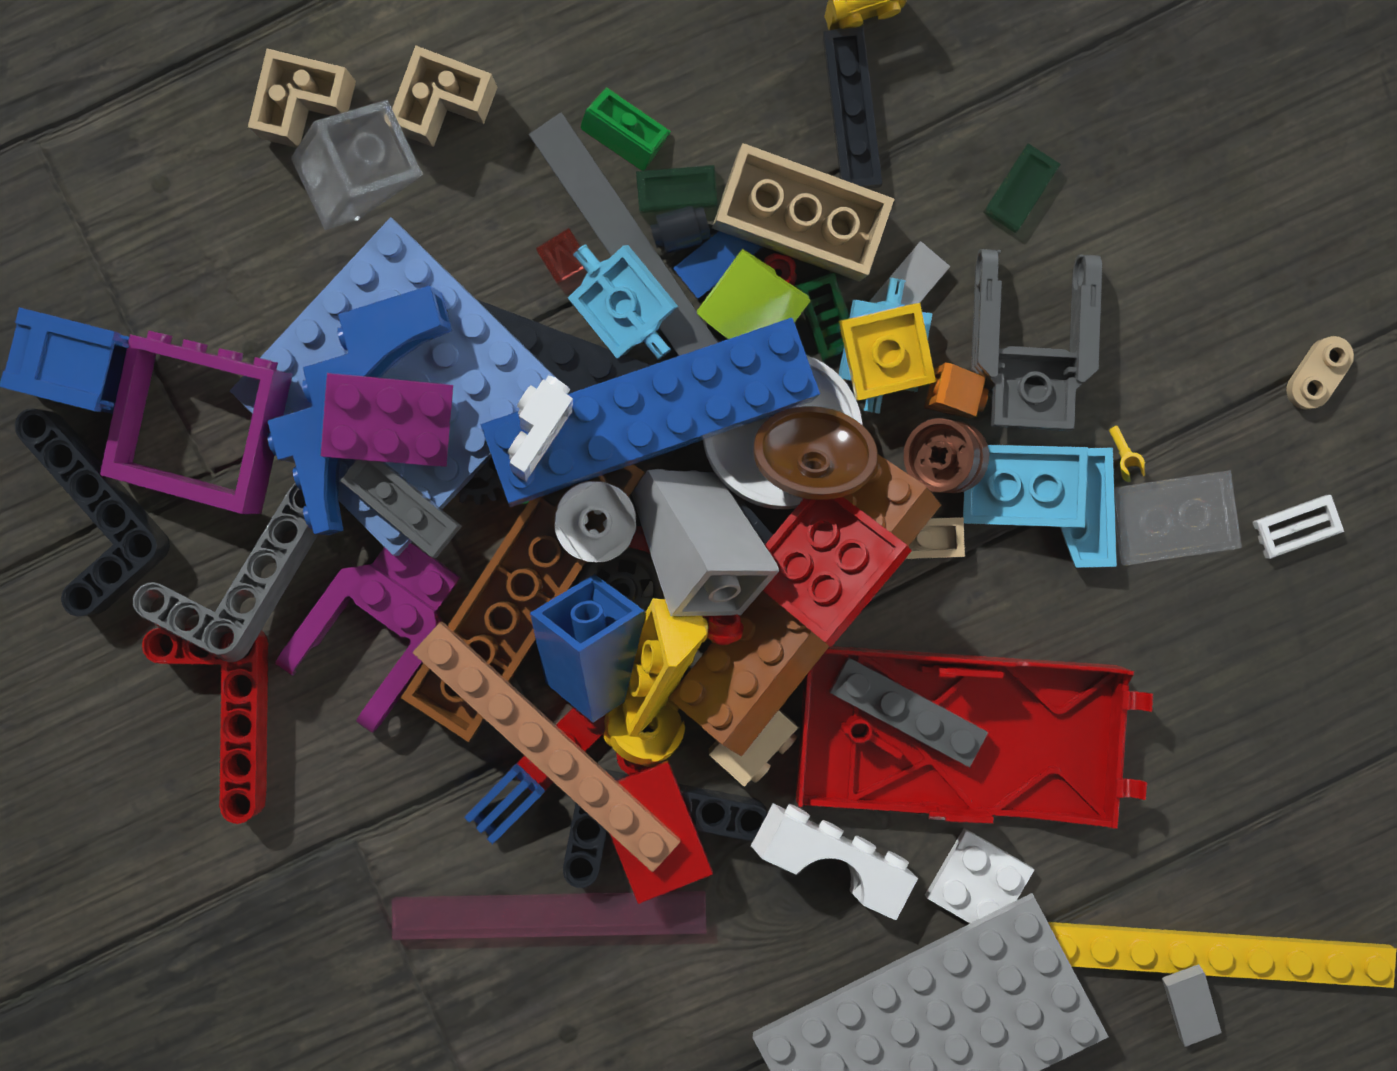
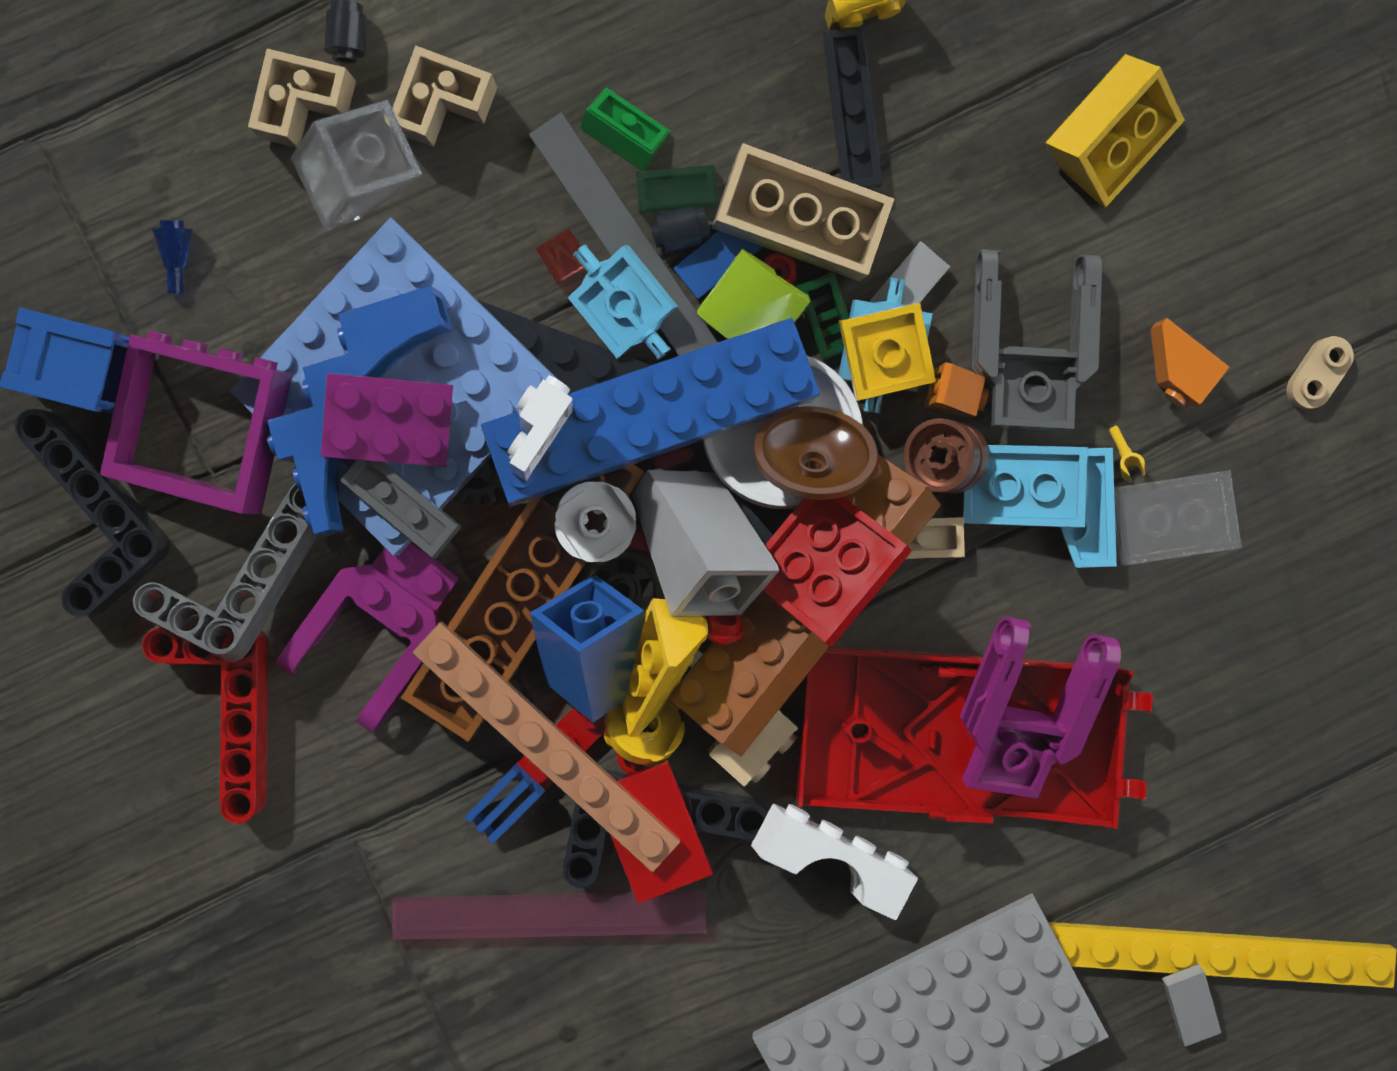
(173, 247): none -> clear blue cone
(345, 31): none -> black brick
(675, 459): none -> tile
(908, 711): dark grey plate -> none
(977, 878): white plate -> none
(1020, 744): none -> magenta plate
(1021, 188): clear green tile -> none
(1116, 129): none -> yellow slope
(1183, 365): none -> orange slope
(1267, 537): white tile -> none

